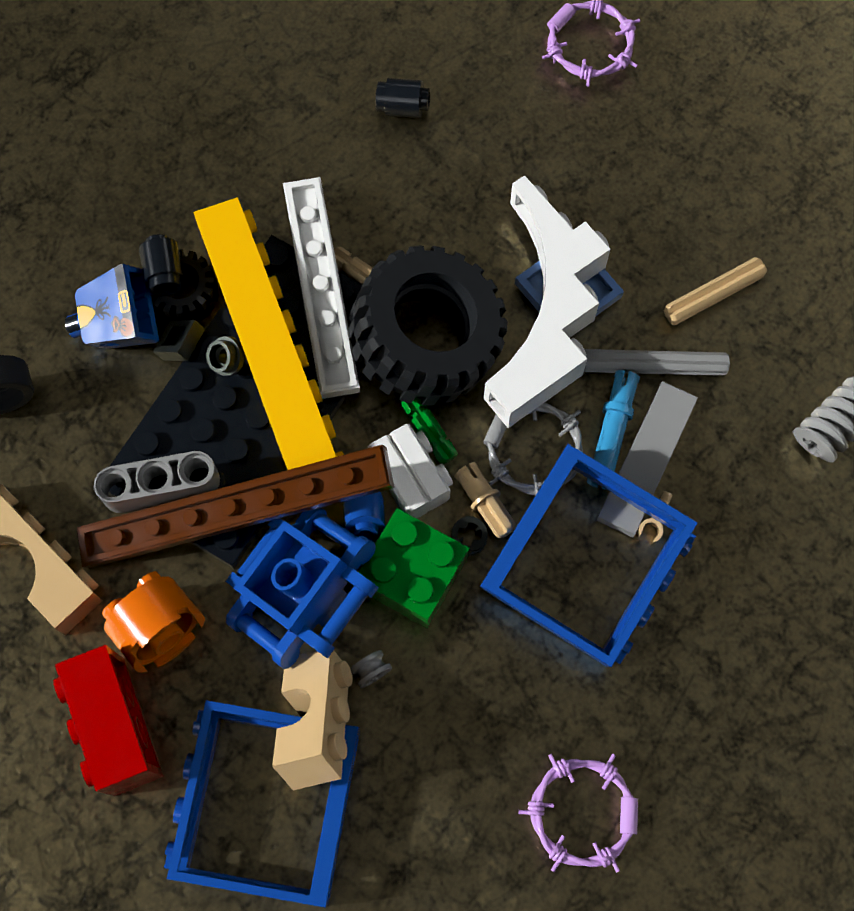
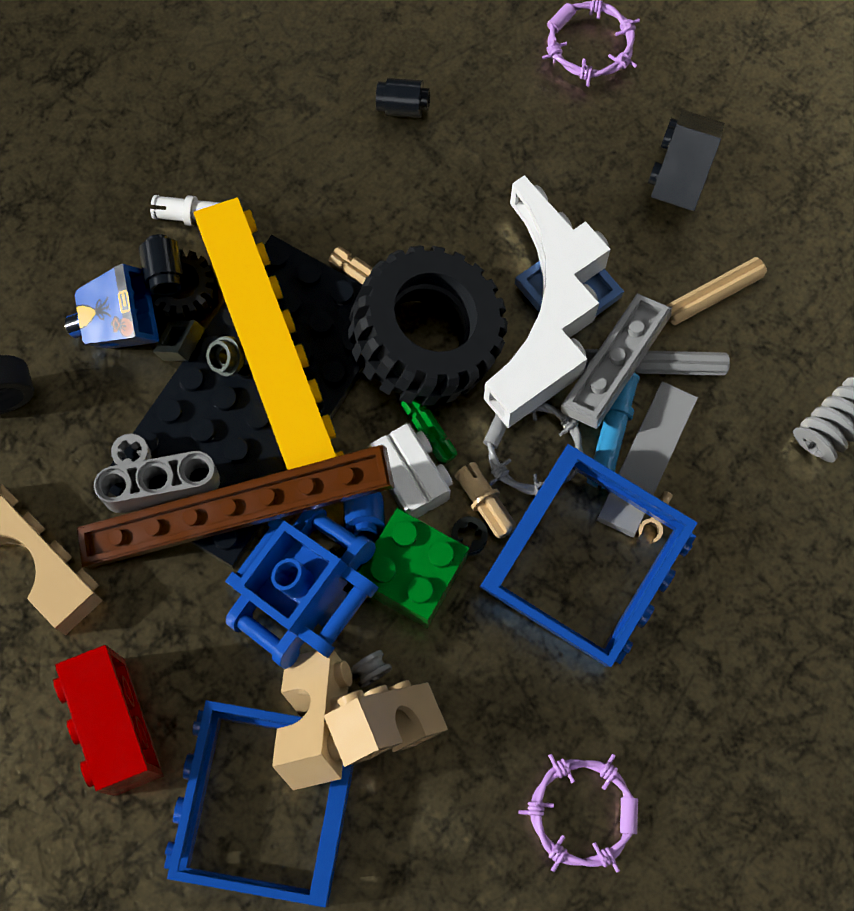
(133, 441): none -> light grey bush
(152, 621): orange brick -> none
(178, 208): none -> white pin
(321, 288): white tile -> none
(384, 720): none -> tan arch
(616, 361): none -> light grey tile
(689, 156): none -> black brick

